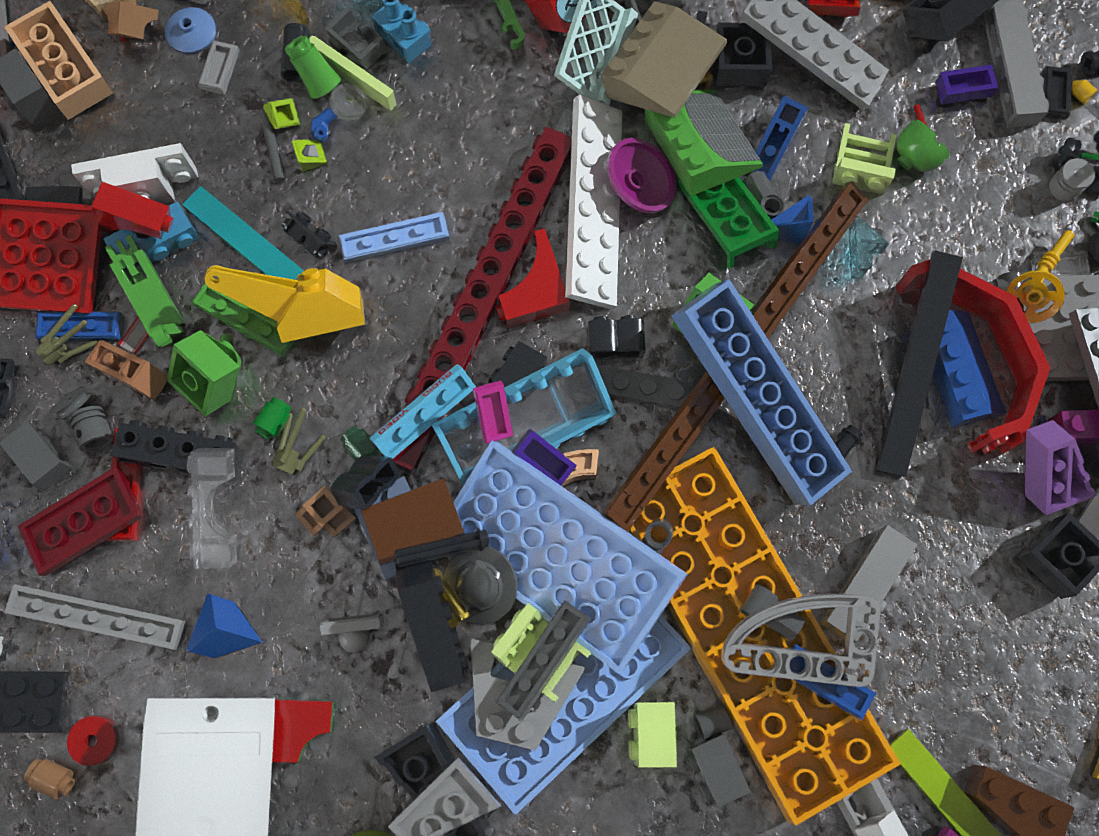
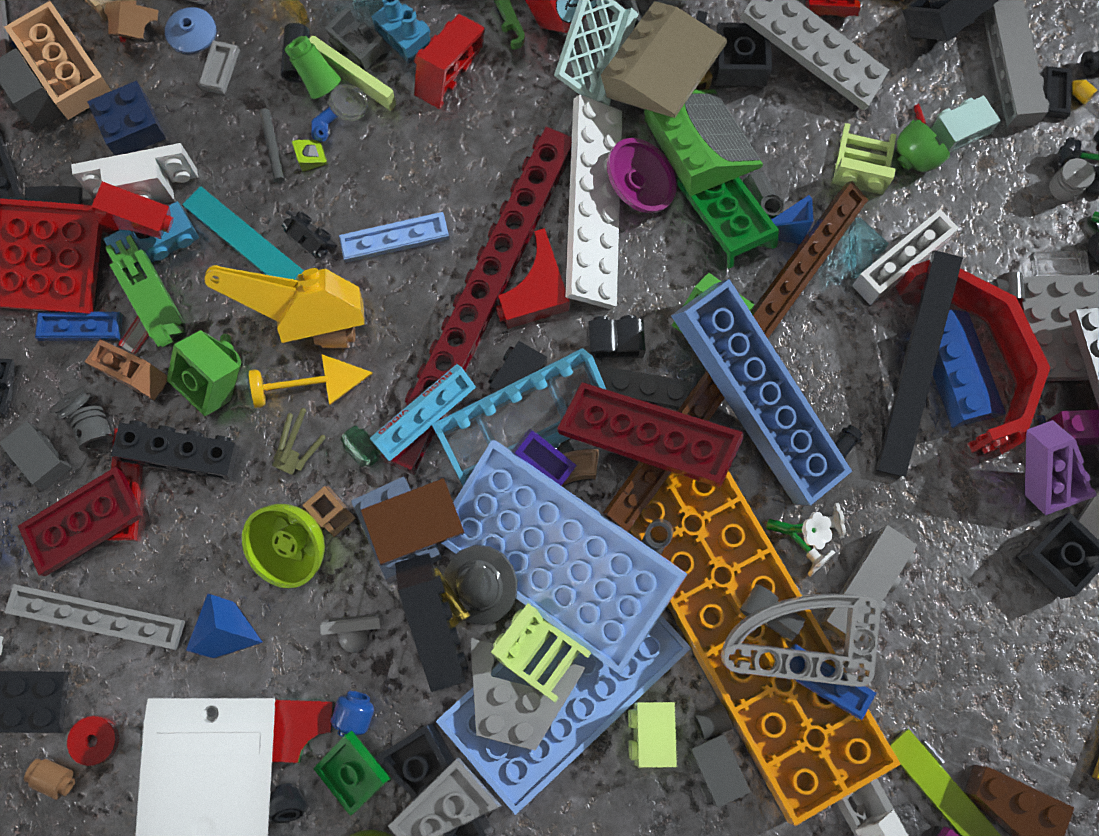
(53, 348): olive plant -> none
(126, 119): none -> dark blue brick
(212, 543): clear arch -> none
(242, 319): bright green tile -> none
(272, 418): green brick -> none
(281, 113): lime slope -> none
(283, 545): none -> lime piece
(286, 804): none -> black cone
(336, 339): none -> medium nougat brick
(339, 379): none -> yellow piece
(351, 773): none -> green plate
(352, 713): none -> blue head
(364, 481): black brick -> none
(442, 548): black axle -> none
(445, 57): none -> red wedge
(493, 412): dark pink tile -> none
(543, 660): dark grey tile -> none
(651, 434): none -> dark red plate
(779, 134): blue slope -> none
(815, 532): none -> white plant
(910, 251): none -> white brick
(933, 752): none -> dark grey piece
(965, 124): none -> light aqua brick
(966, 84): dark purple piece -> none
(1036, 290): yellow dish -> none

